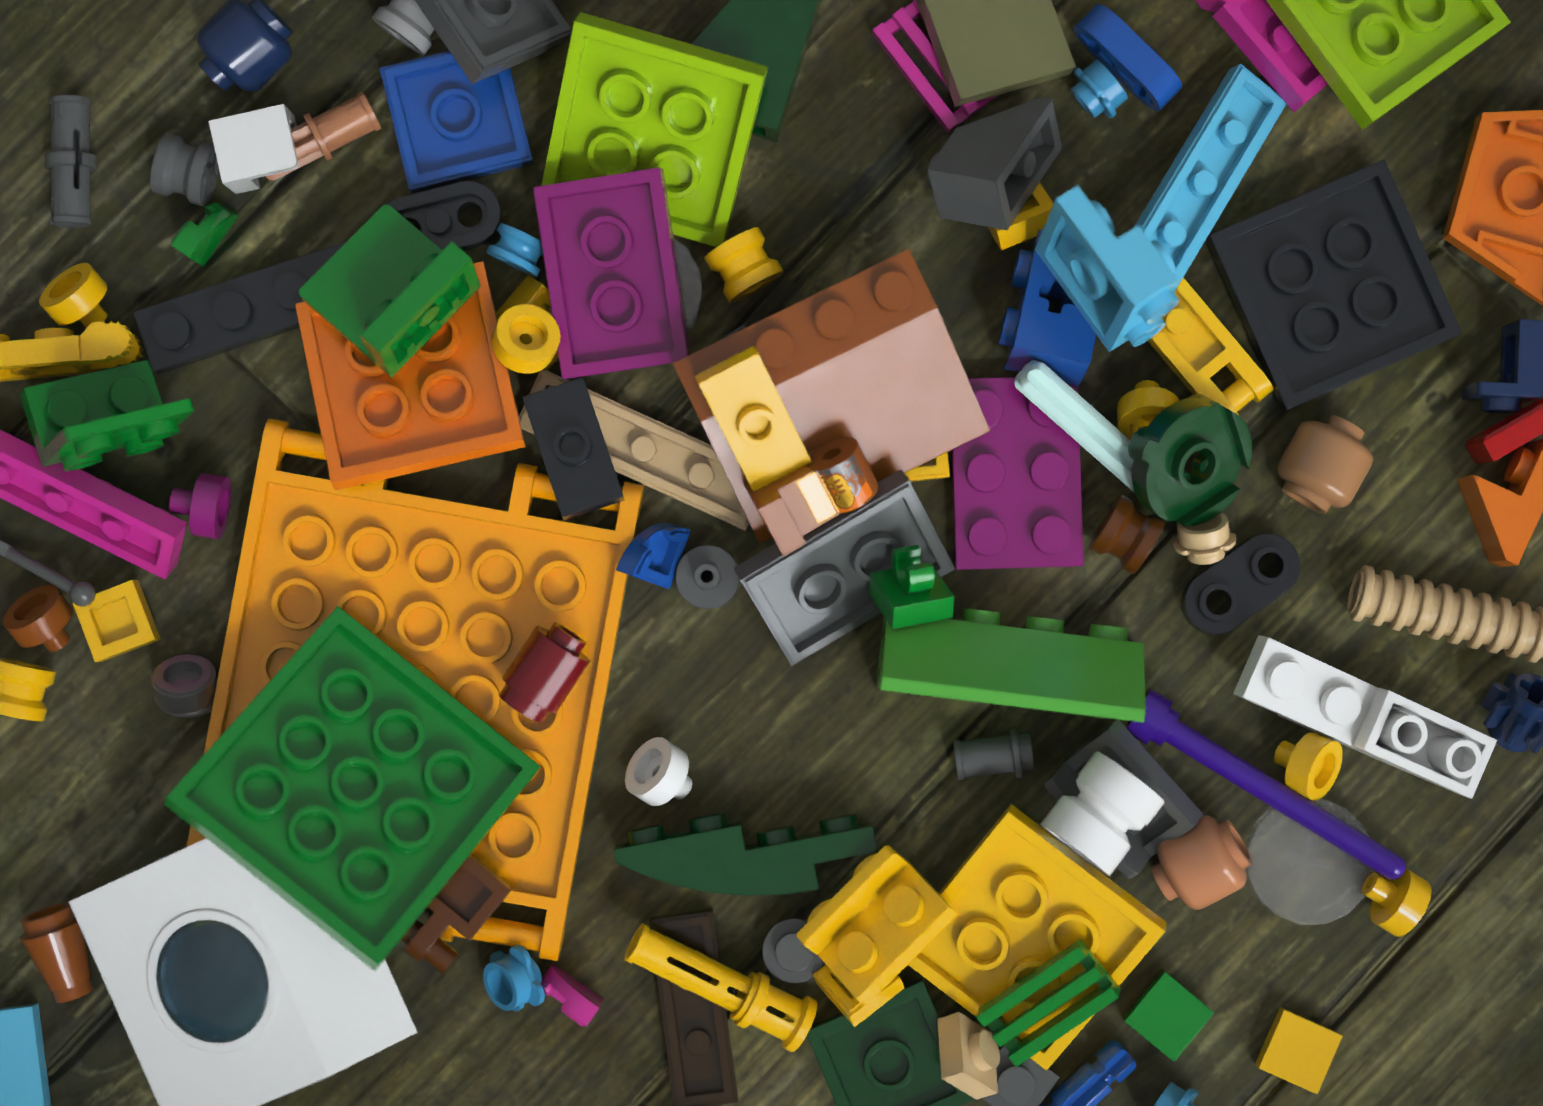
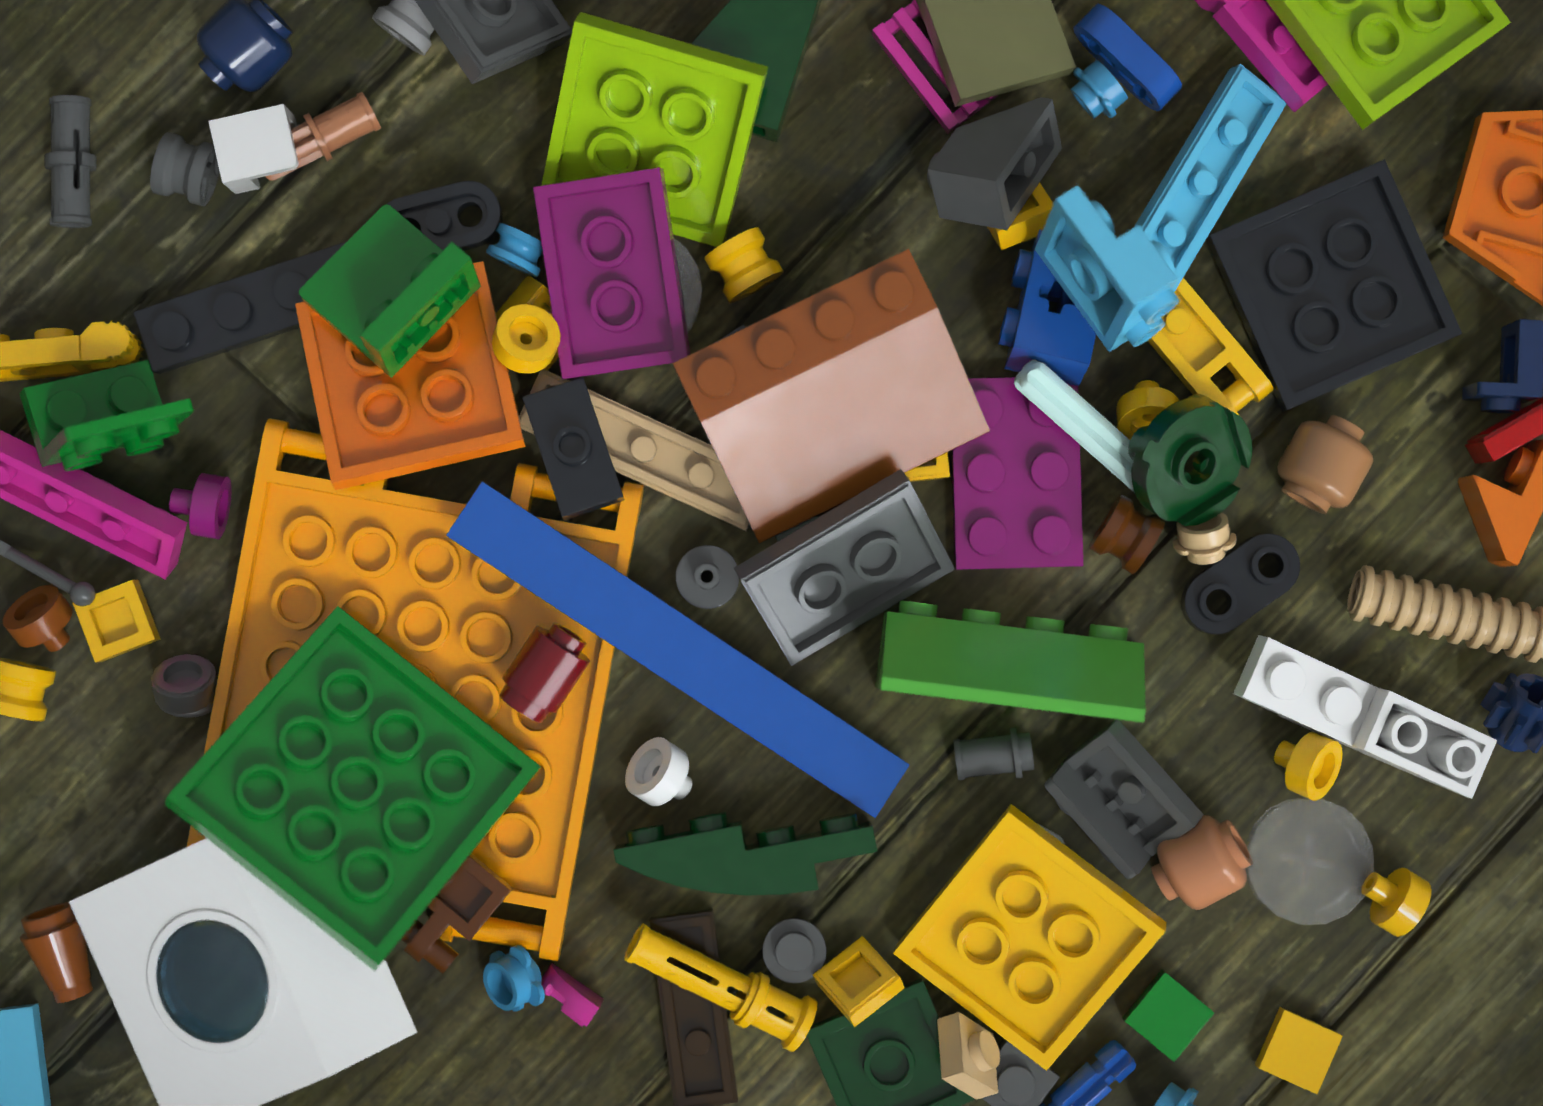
(75, 296): yellow tile -> none
(201, 240): green tile -> none
(451, 126): blue tile -> none
(655, 554): blue tile -> none
(677, 649): none -> blue tile
(753, 418): yellow plate -> none
(815, 493): leg -> none
(876, 923): yellow bracket -> none
(910, 590): green tile -> none
(1006, 1033): green tile -> none
(1101, 814): white wheel -> none
(1163, 725): dark purple piece -> none

